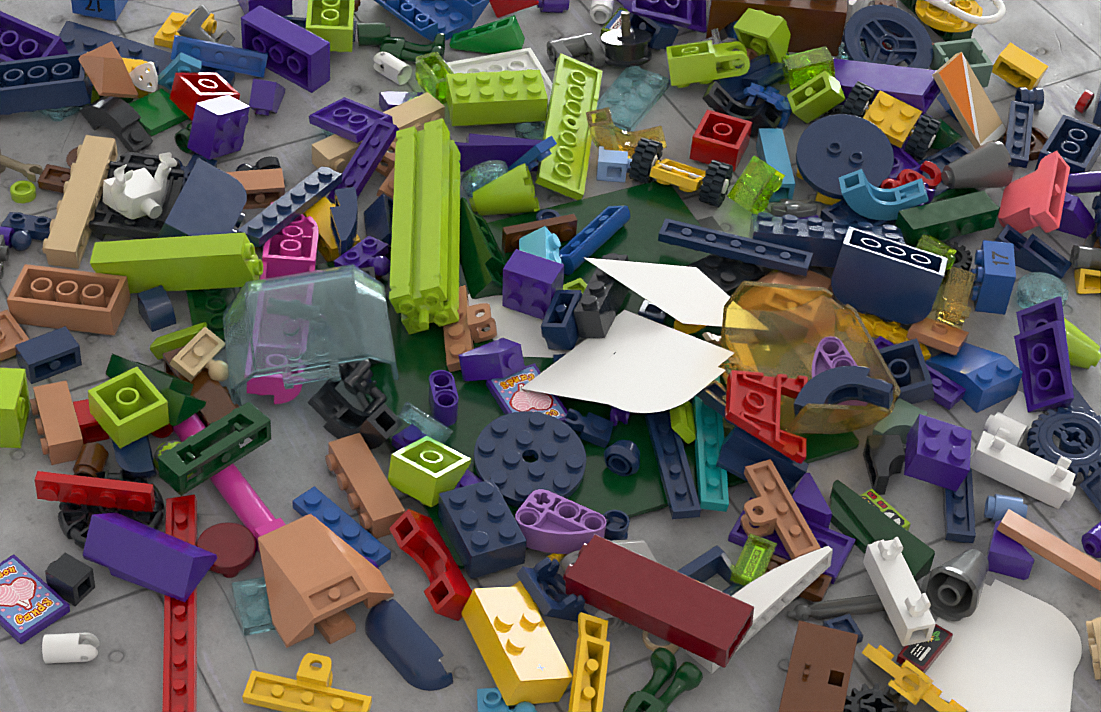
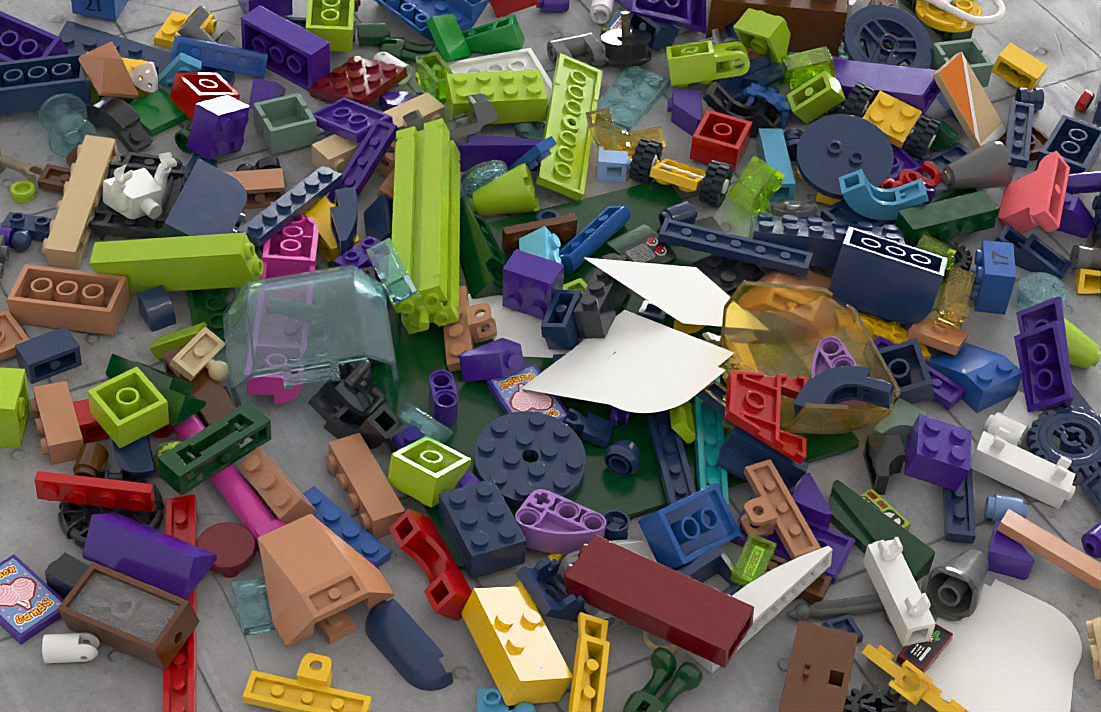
(66, 122): none -> clear light blue hose
(129, 615): none -> brick
(276, 487): none -> nougat brick
(285, 123): none -> sand green piece
(358, 80): none -> dark red plate
(391, 271): none -> clear light blue brick
(448, 37): none -> green tile
(461, 124): none -> dark grey plate
(642, 247): none -> slope
(680, 212): none -> dark blue brick
(685, 109): none -> dark purple slope
(689, 527): none -> blue slope
(791, 139): none -> dark blue wheel

